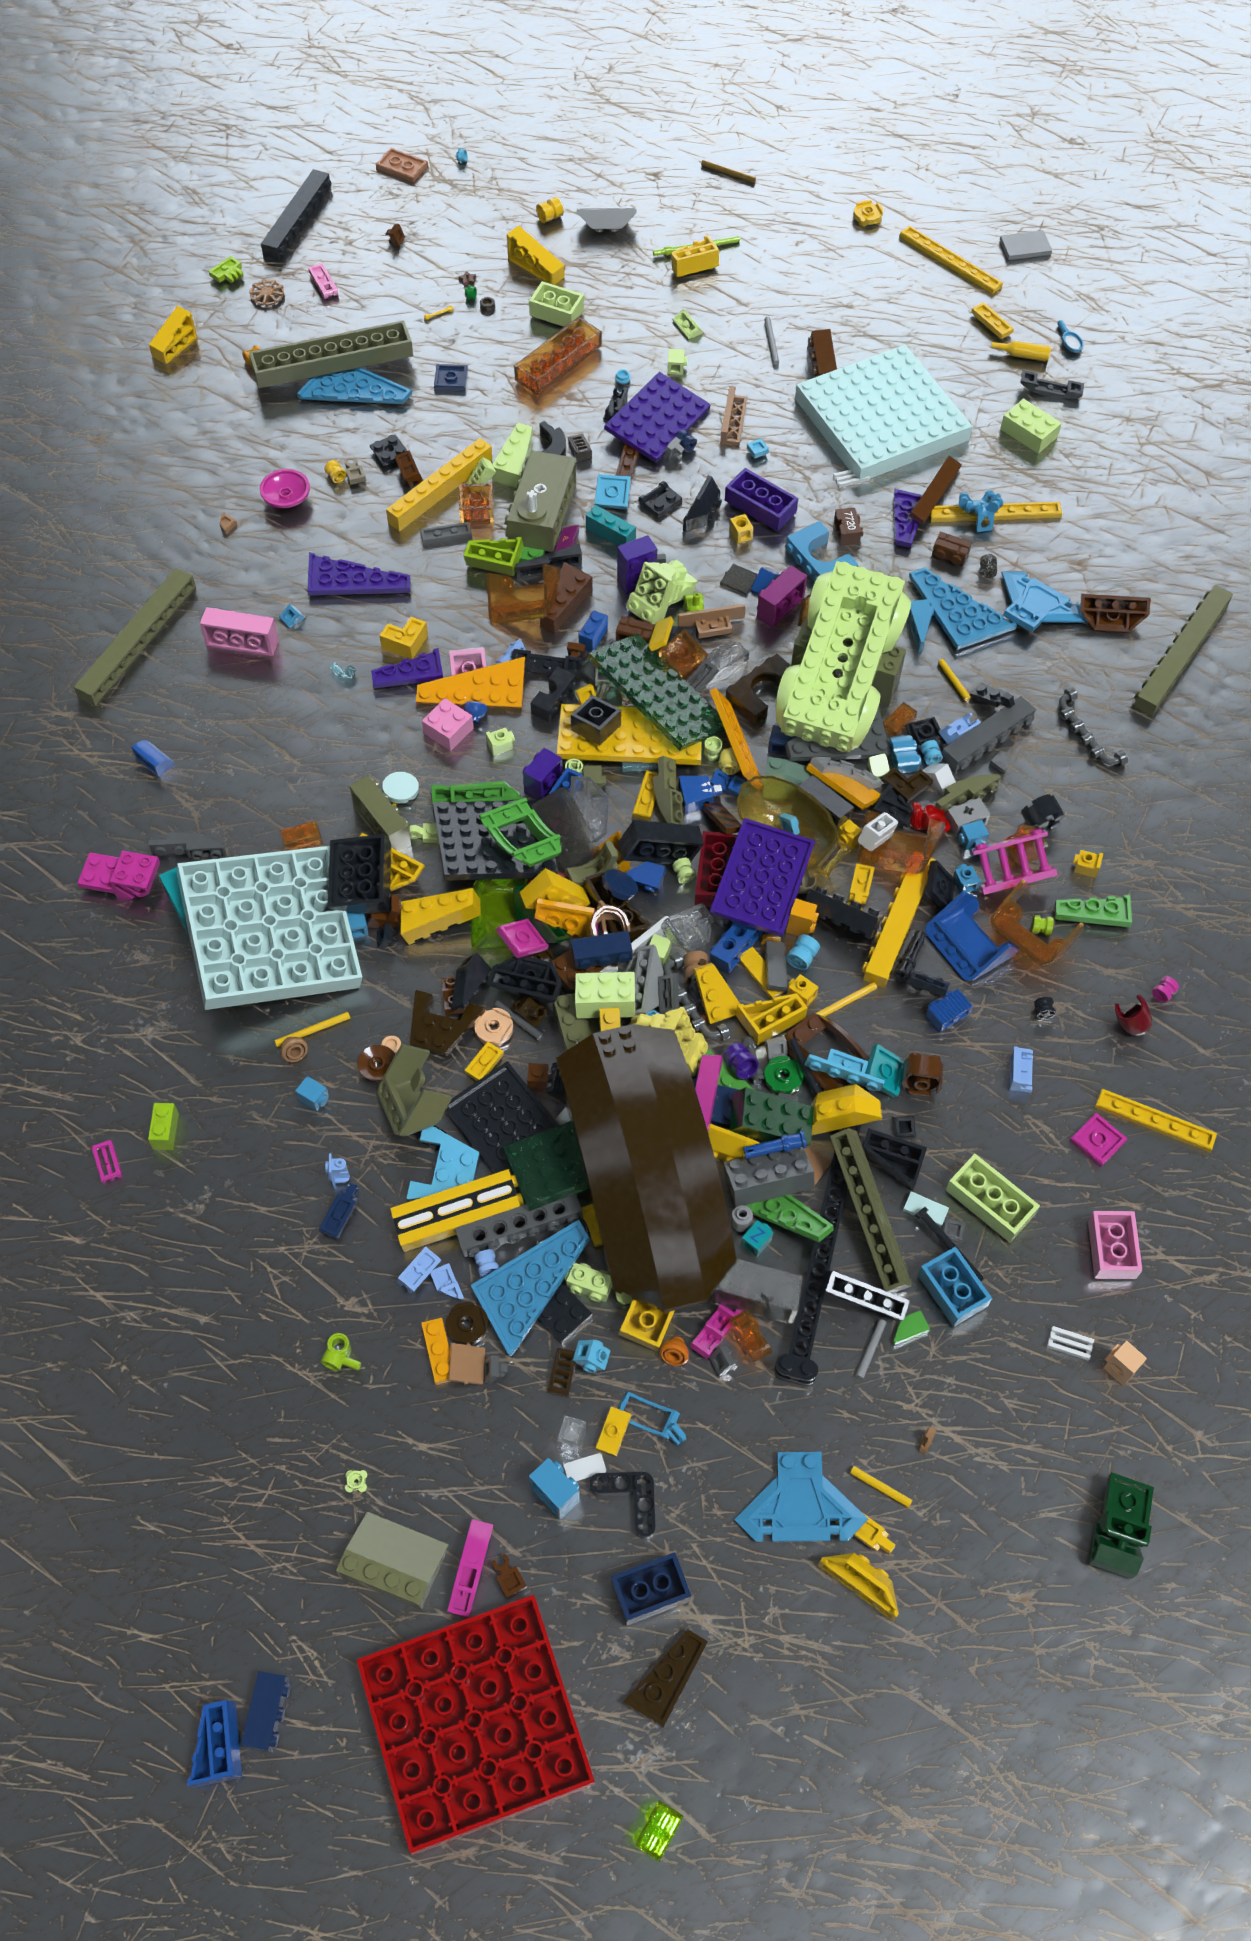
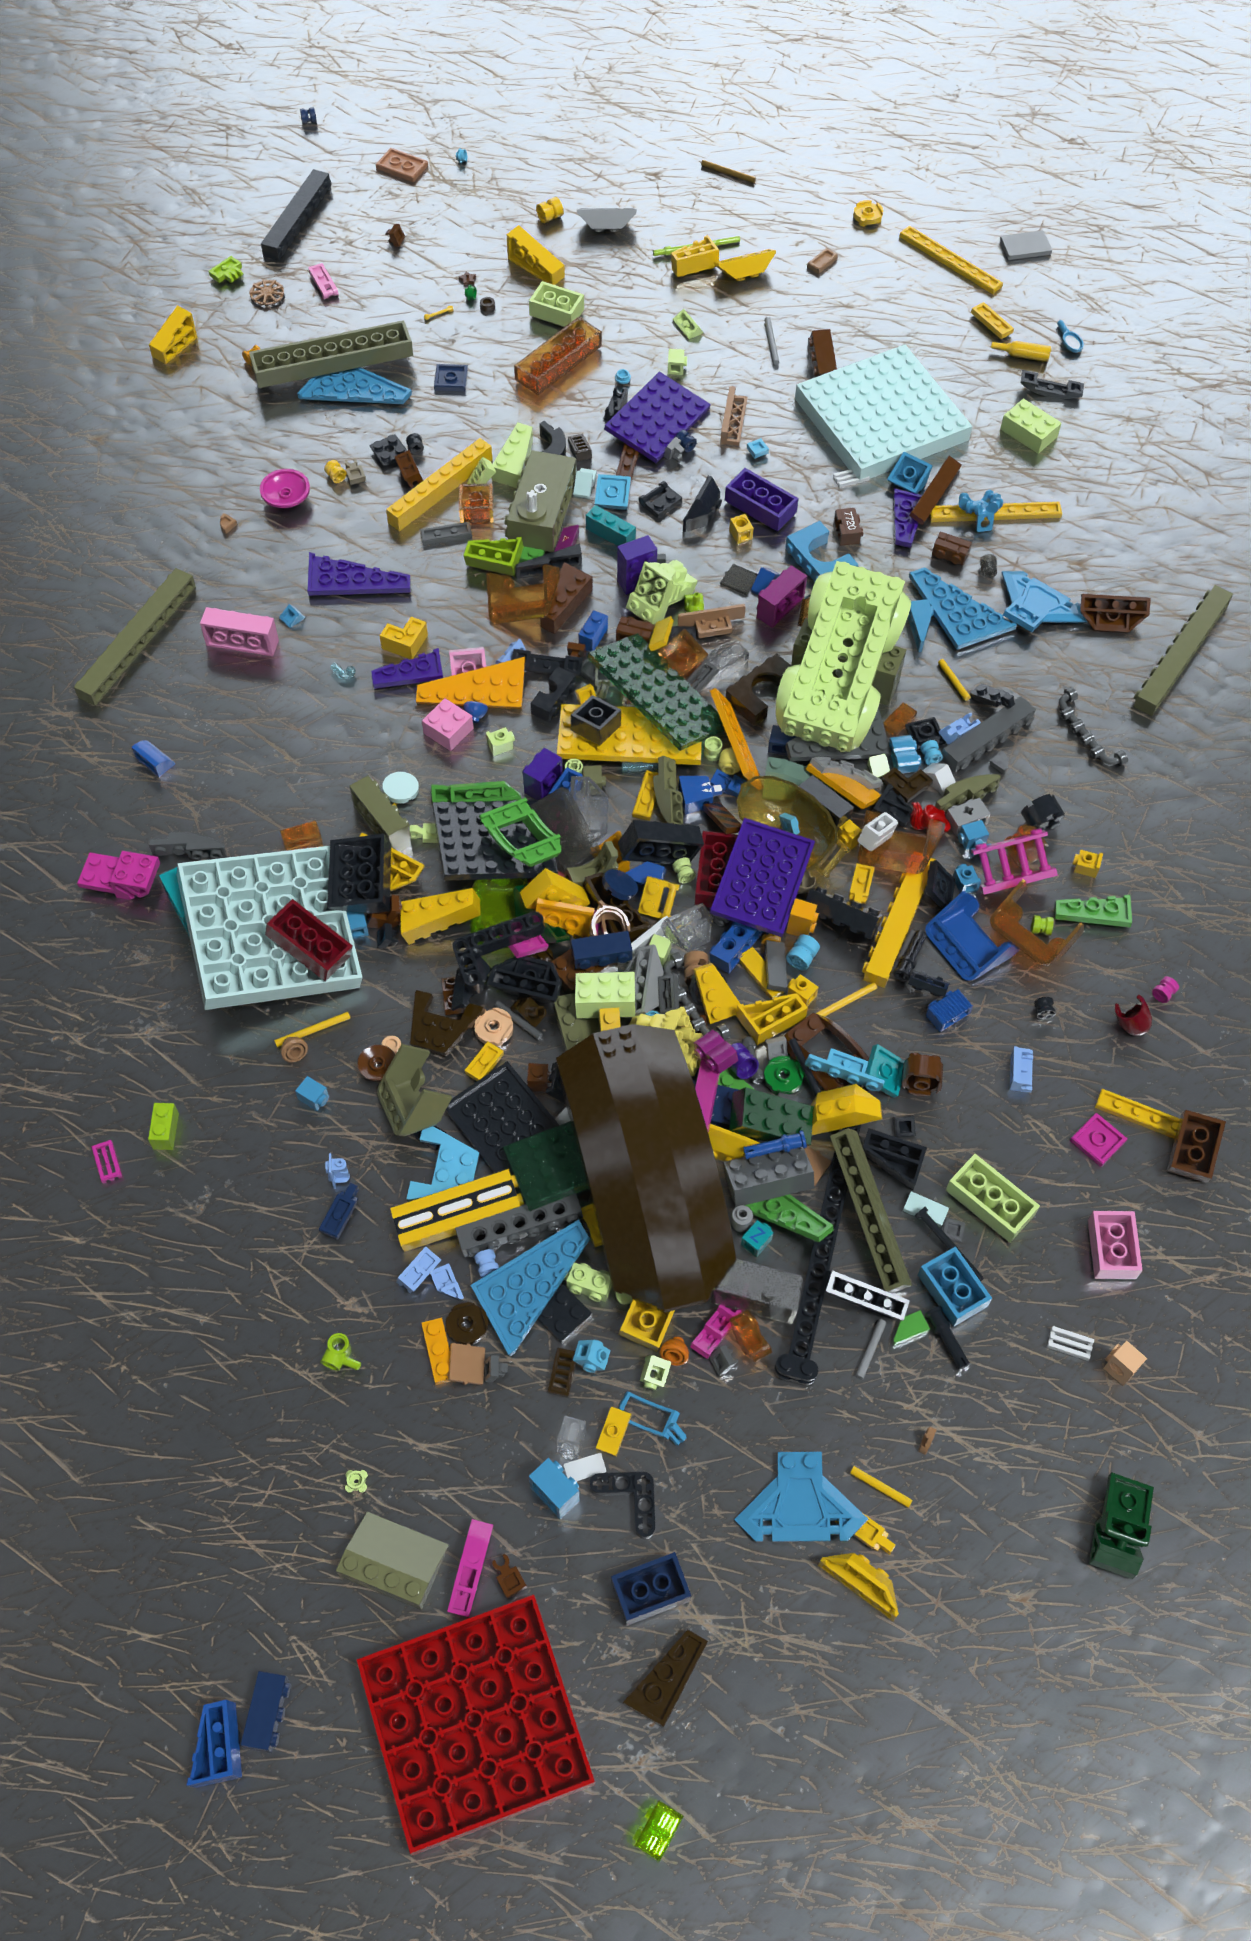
(305, 117): none -> dark blue wheel
(308, 940): none -> dark red brick
(414, 443): none -> black wheel
(493, 944): none -> black beam
(584, 483): none -> light aqua slope
(652, 897): none -> yellow plate
(661, 1369): none -> yellowish green brick
(715, 1051): none -> magenta brick
(746, 265): none -> yellow wedge
(822, 260): none -> medium nougat tile
(910, 473): none -> dark azure slope
(943, 1328): none -> black pin
(1196, 1146): none -> reddish brown brick

